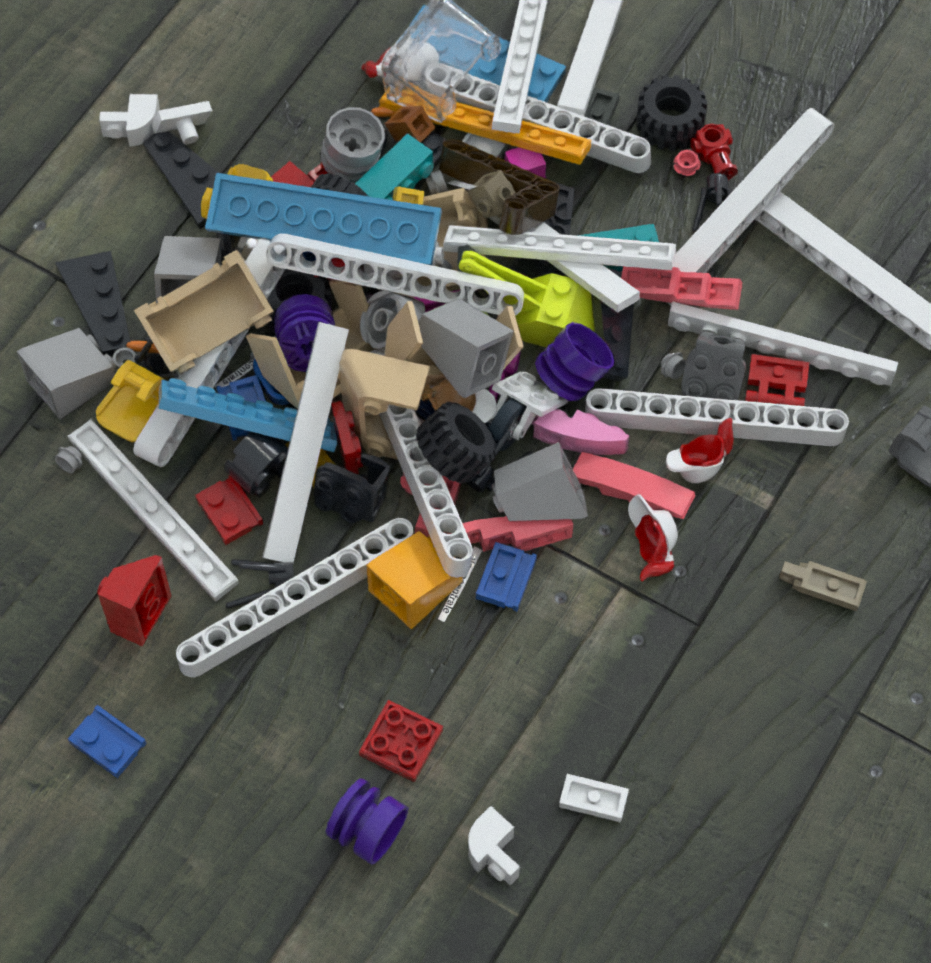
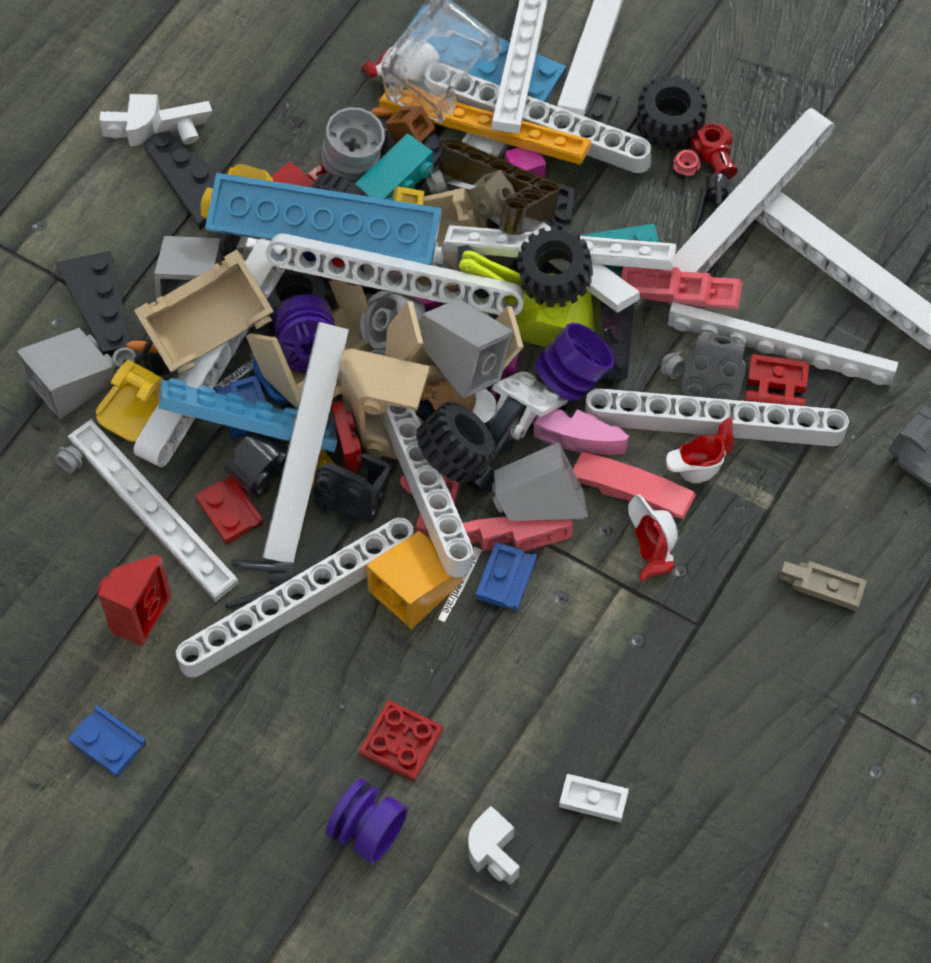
(549, 246): none -> black tyre

